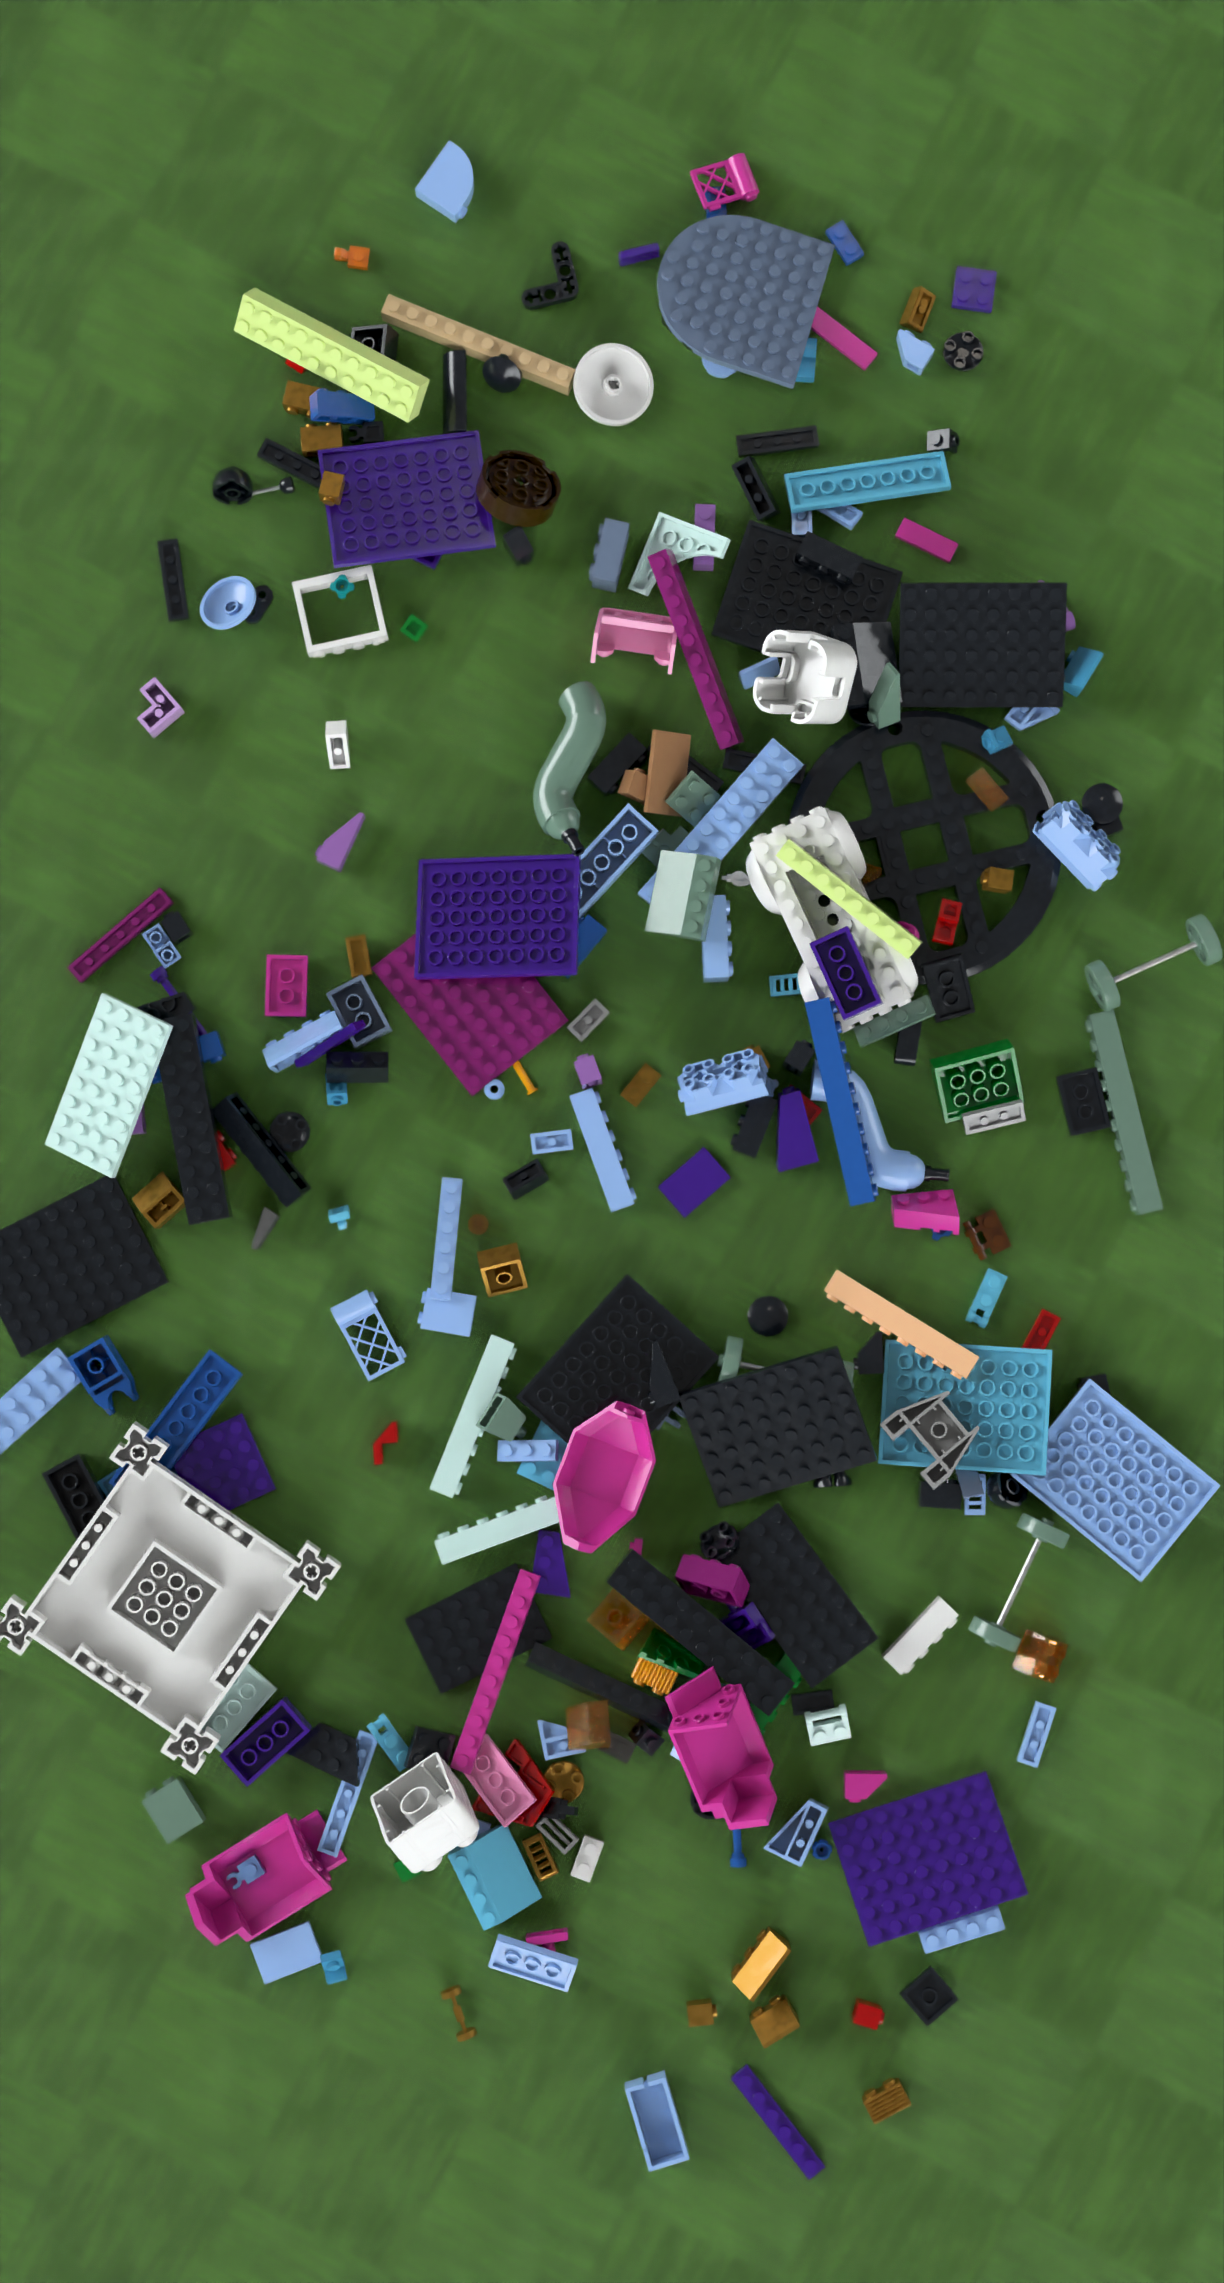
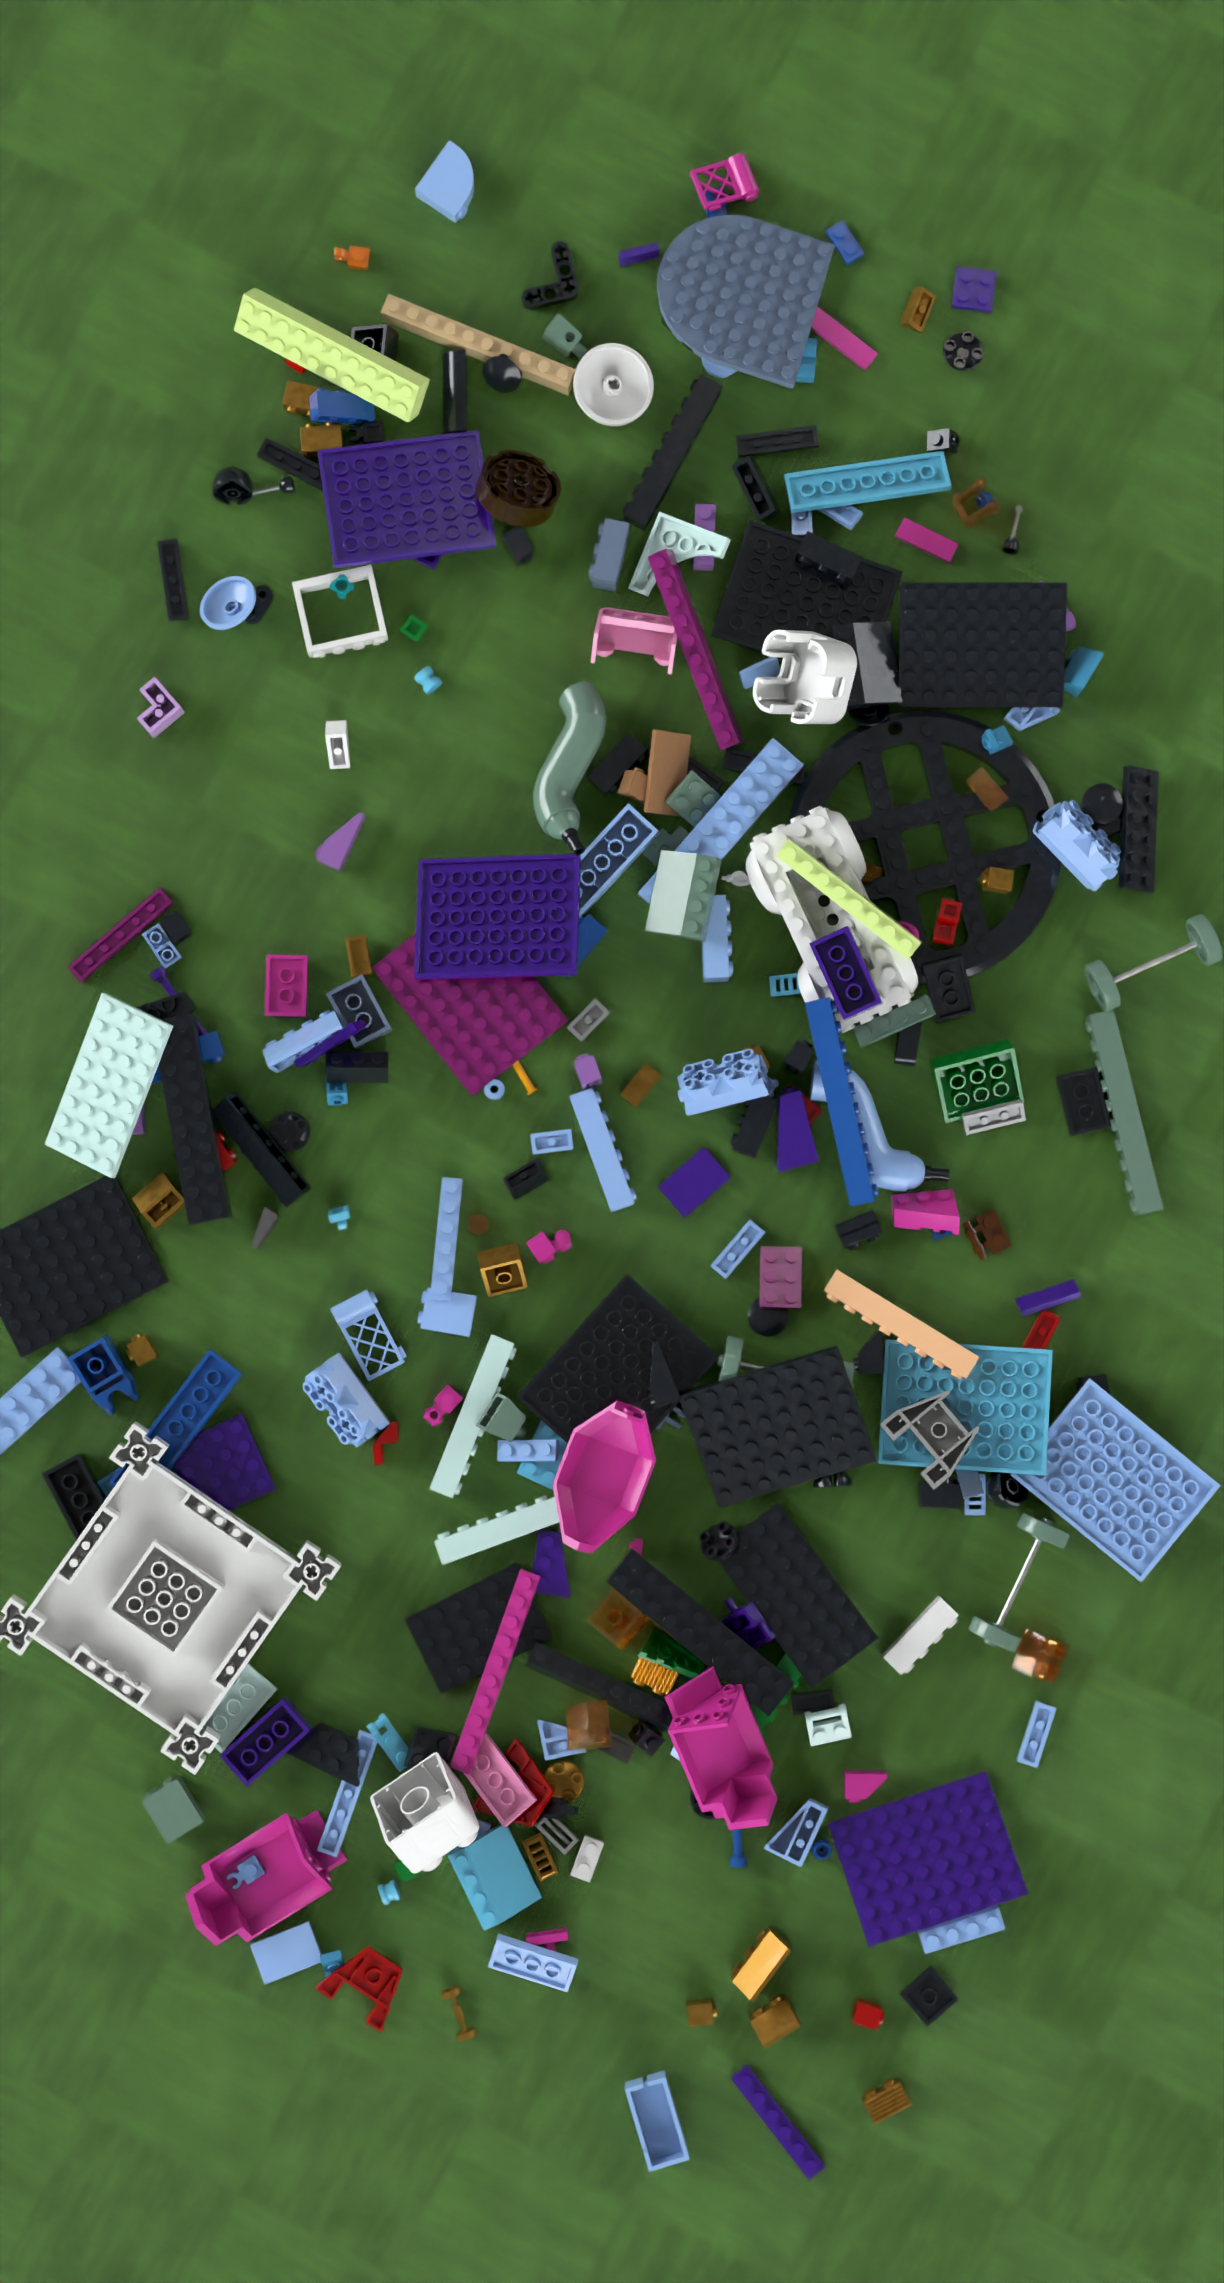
(141, 1350): none -> pearl gold brick
(331, 488): pearl gold brick -> none
(350, 1406): none -> light blue brick
(372, 1976): none -> red wing
(389, 1892): none -> medium azure wheel
(428, 680): none -> medium azure wheel
(445, 1402): none -> dark pink brick
(545, 1249): none -> dark pink brick
(561, 330): none -> sand green torso
(672, 452): none -> black brick
(712, 1580): magenta brick -> none
(737, 1249): none -> light blue tile
(780, 1277): none -> magenta plate
(858, 1229): none -> black brick
(885, 699): sand green slope -> none
(913, 352): light blue slope -> none
(969, 521): none -> clear orange piece
(983, 499): none -> blue plate
(986, 1297): medium azure plate -> none
(1011, 544): none -> hinge
(1048, 1297): none -> dark purple tile
(1138, 829): none -> black plate

